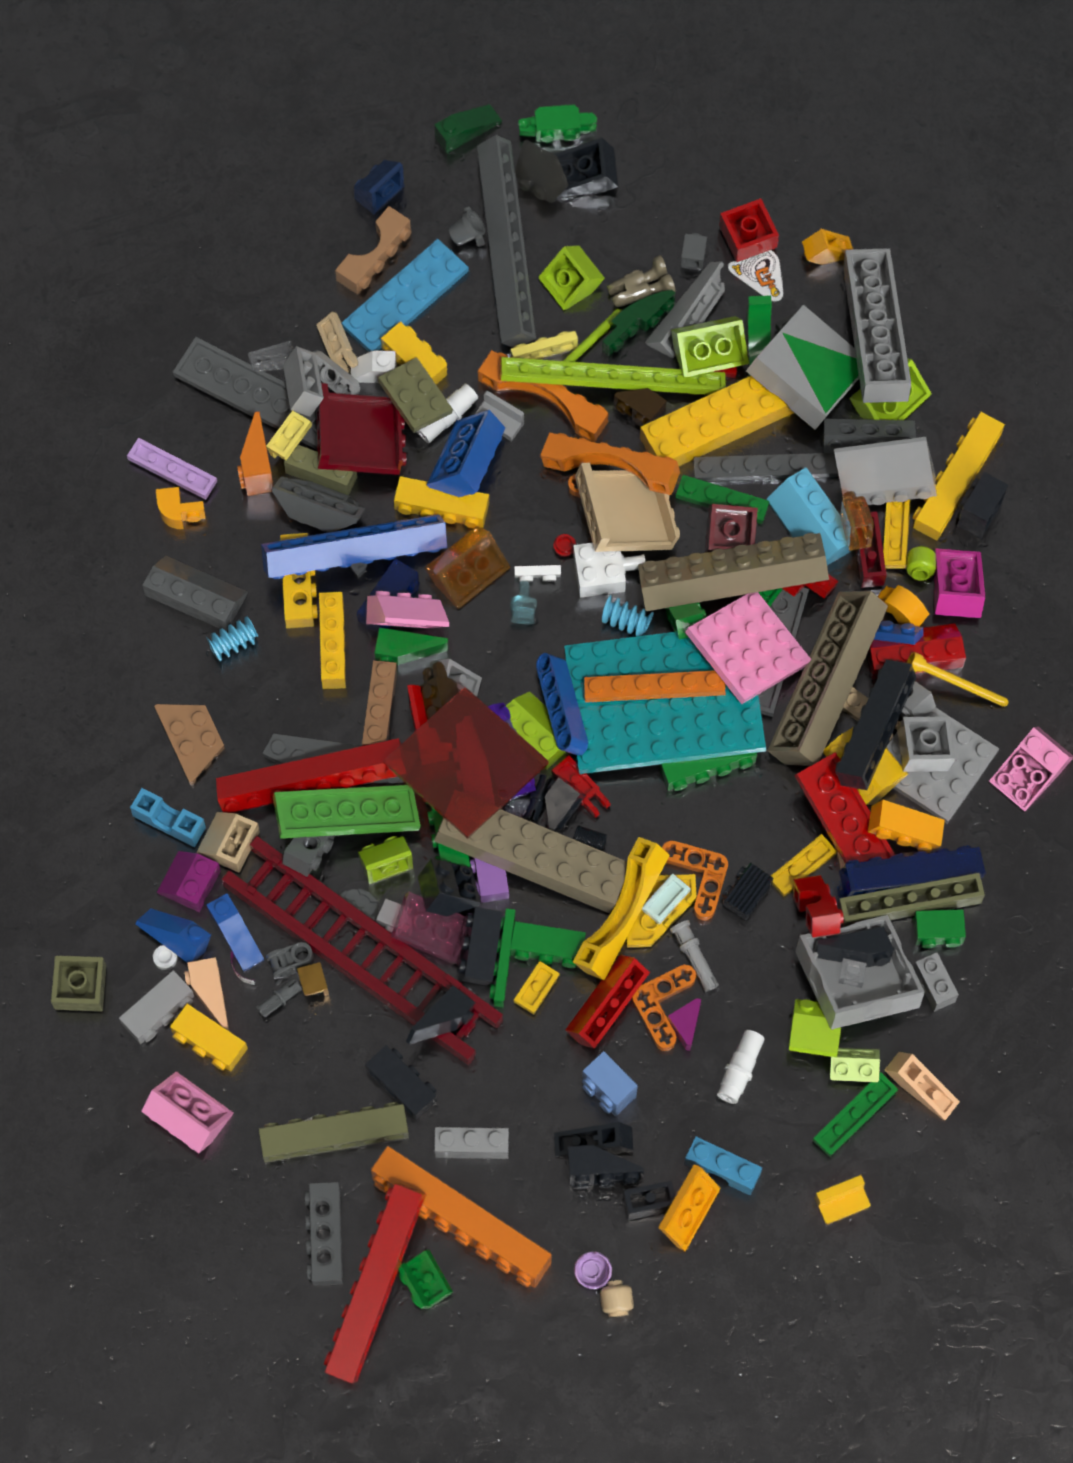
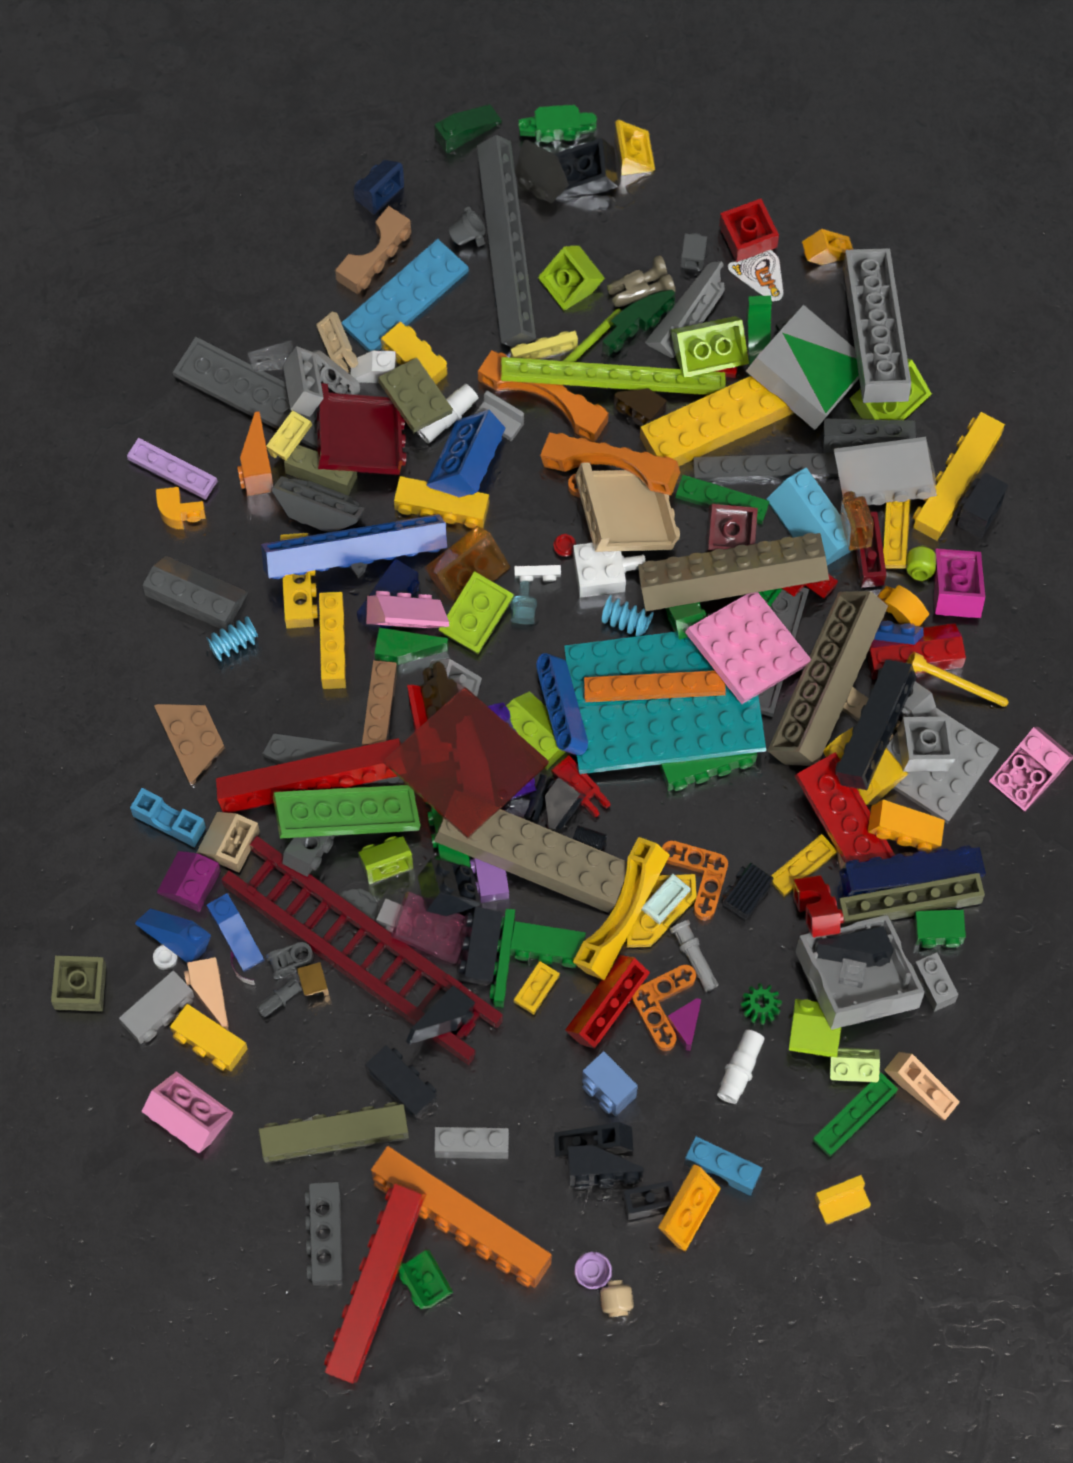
(476, 612): none -> lime plate
(633, 149): none -> yellow slope
(754, 1009): none -> green gear

